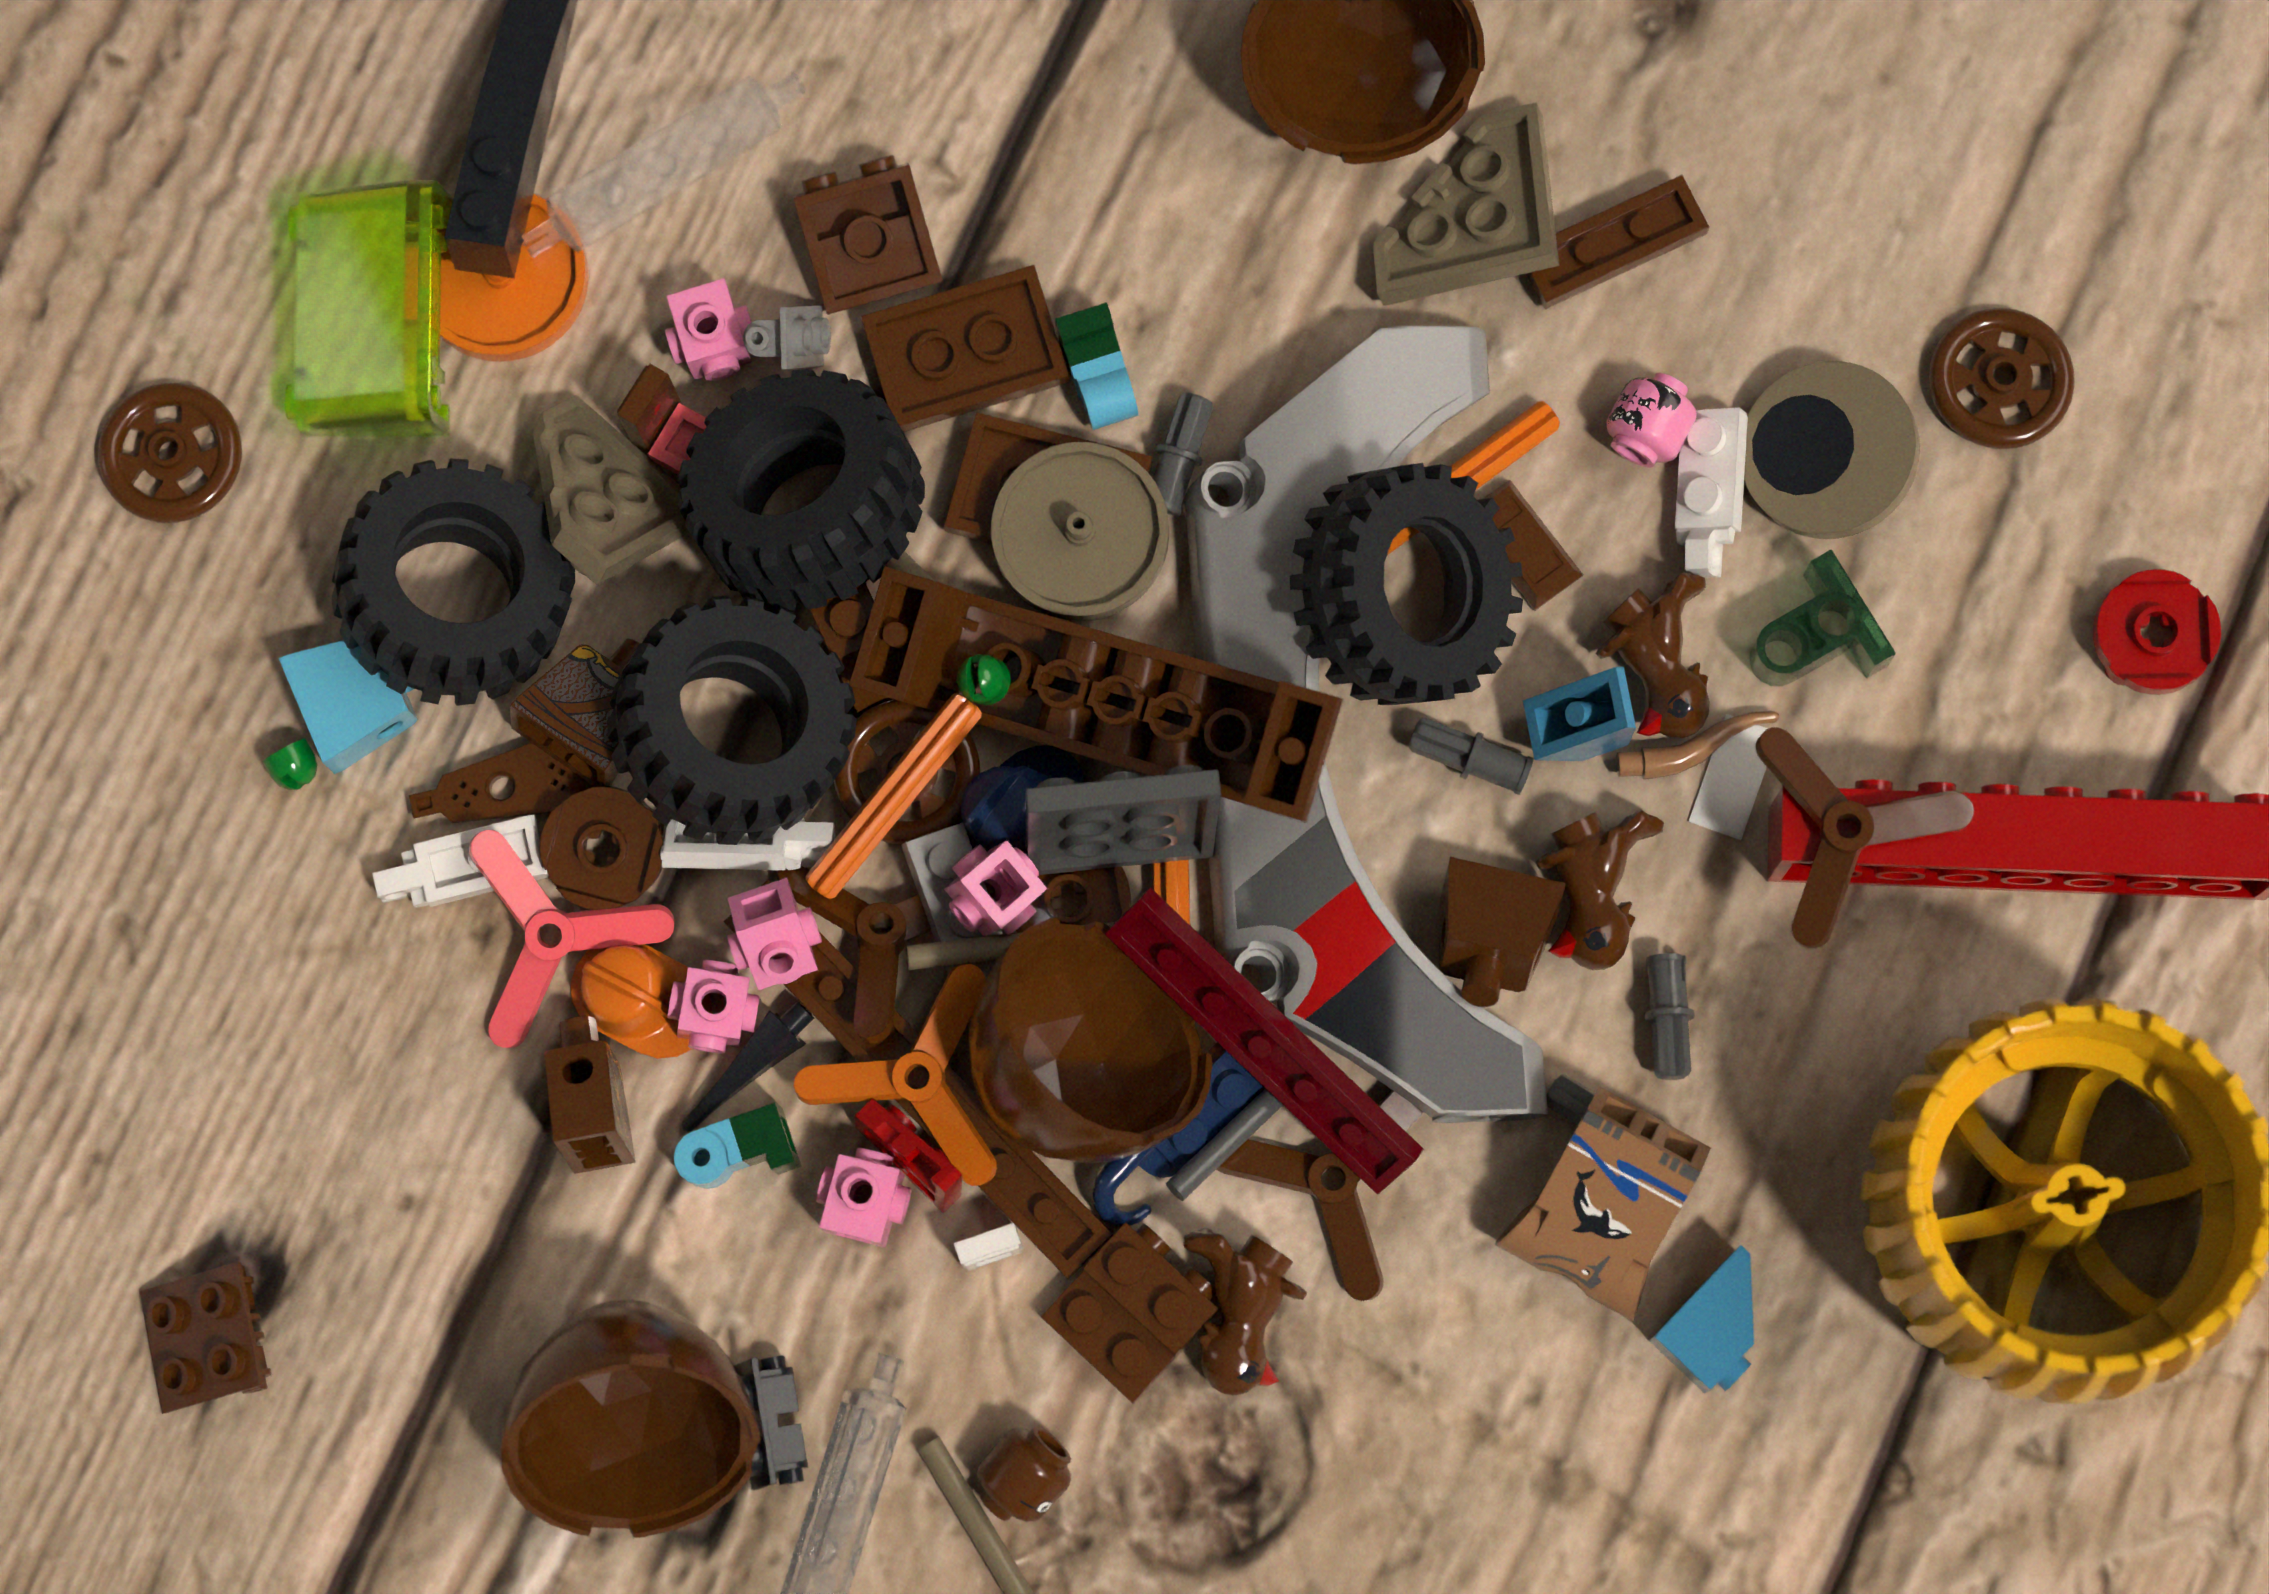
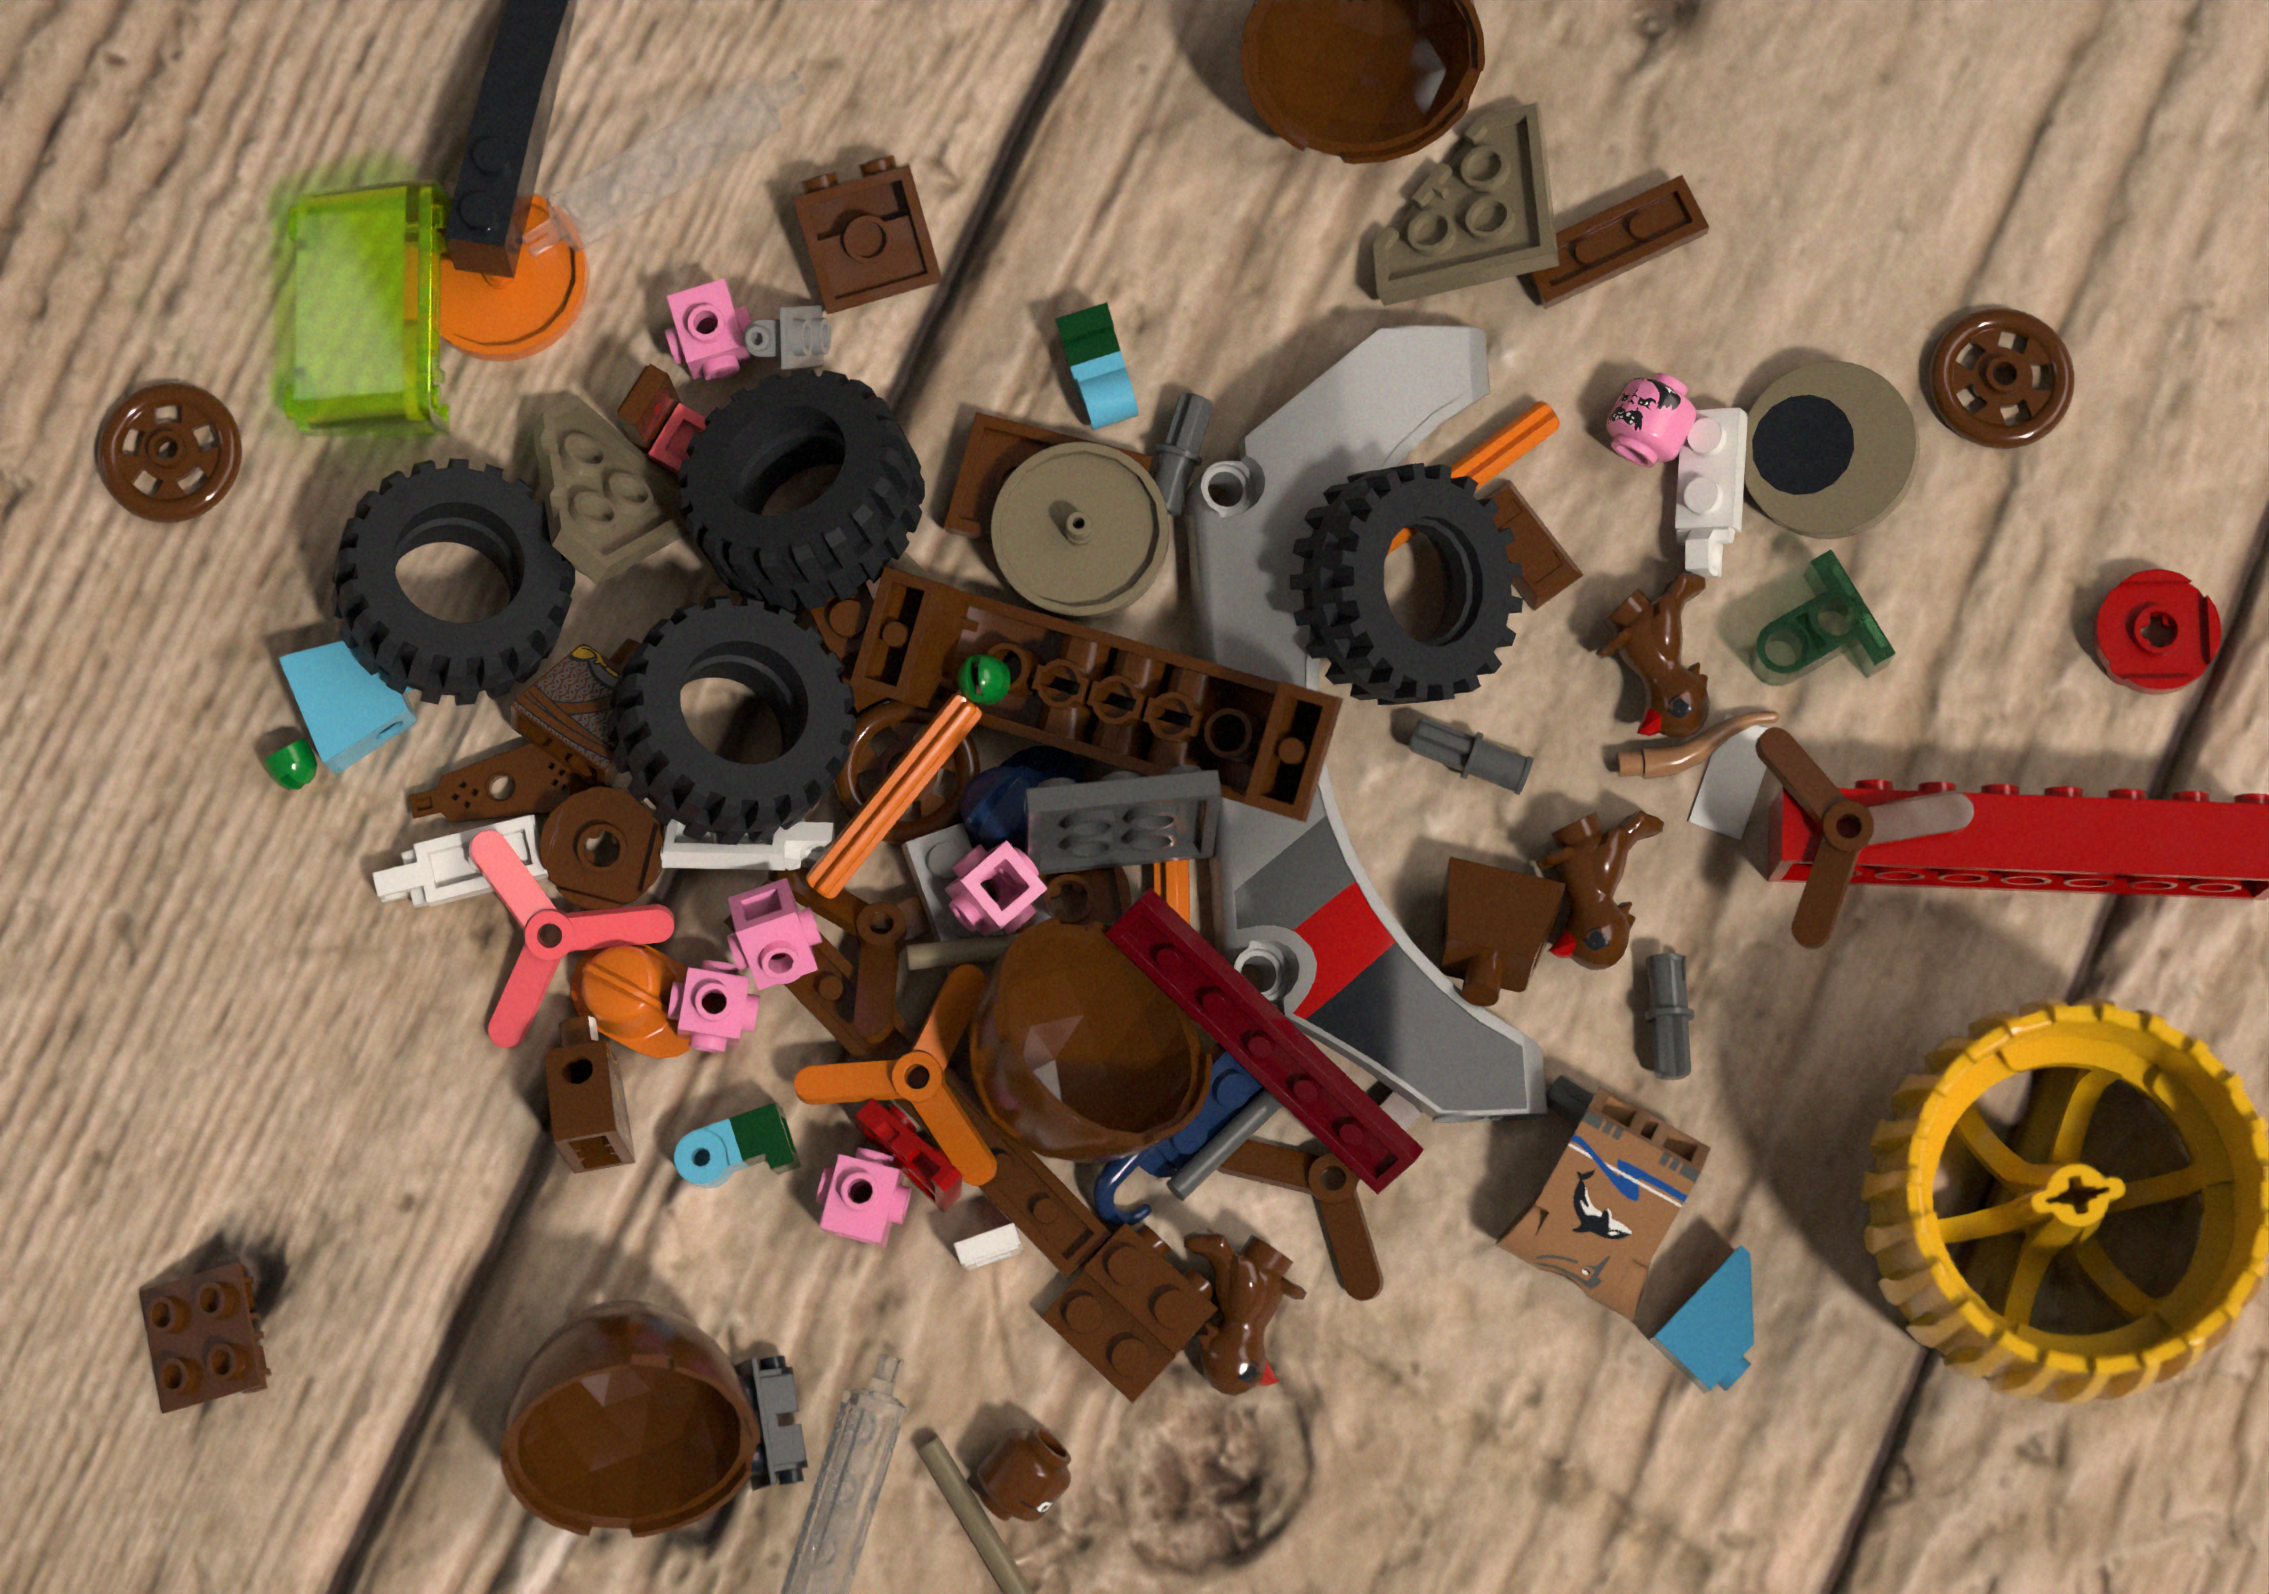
(769, 1044): black piece -> none
(965, 348): reddish brown plate -> none
(1581, 718): dark azure slope -> none

